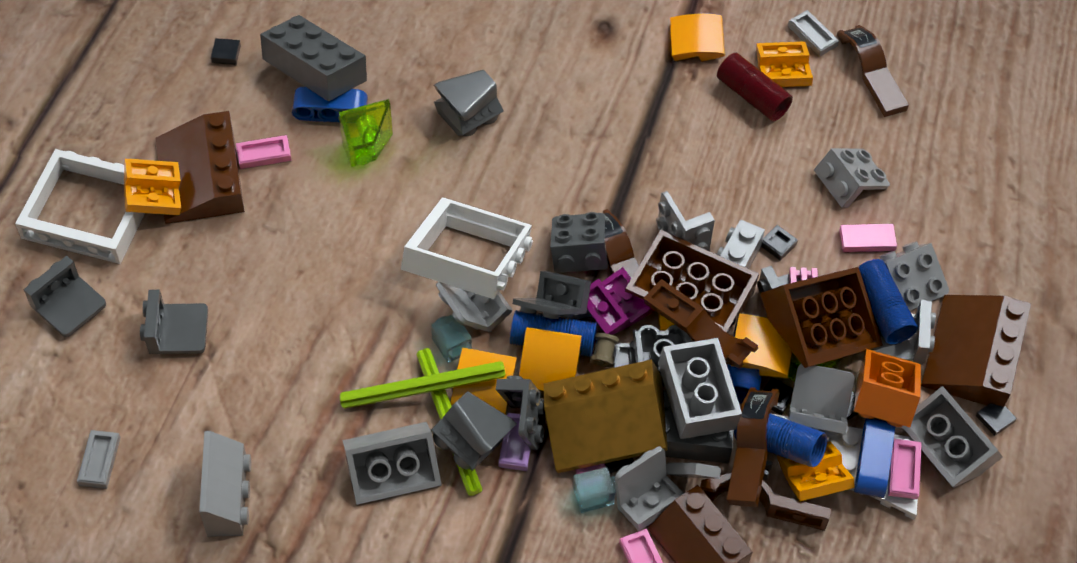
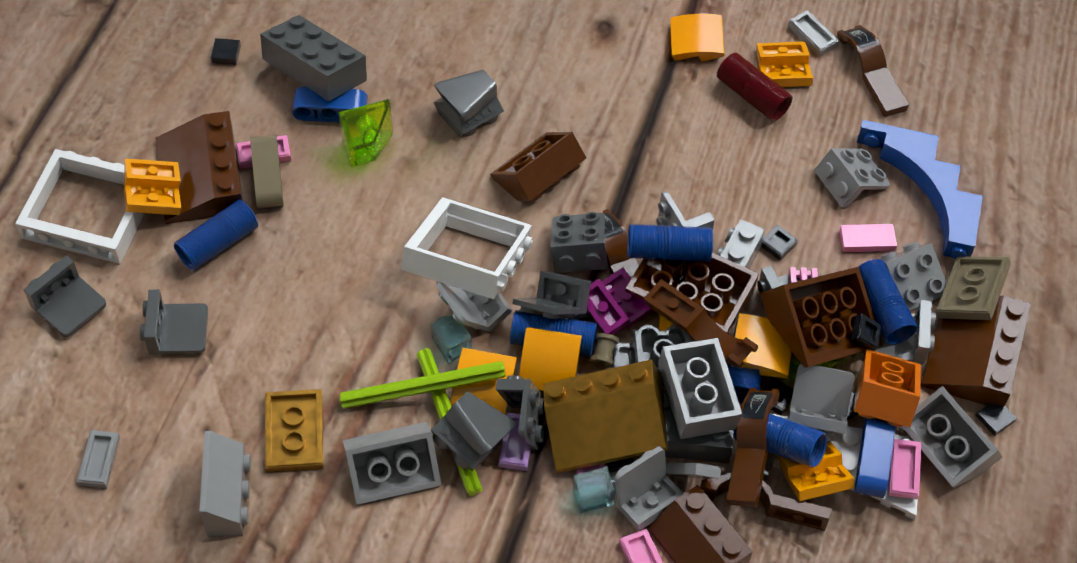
(209, 240): none -> blue piece
(266, 171): none -> dark tan beam
(294, 430): none -> pearl gold tile
(540, 166): none -> reddish brown slope
(670, 242): none -> blue piece
(866, 332): none -> black tile
(915, 156): none -> arch
(973, 288): none -> dark tan tile

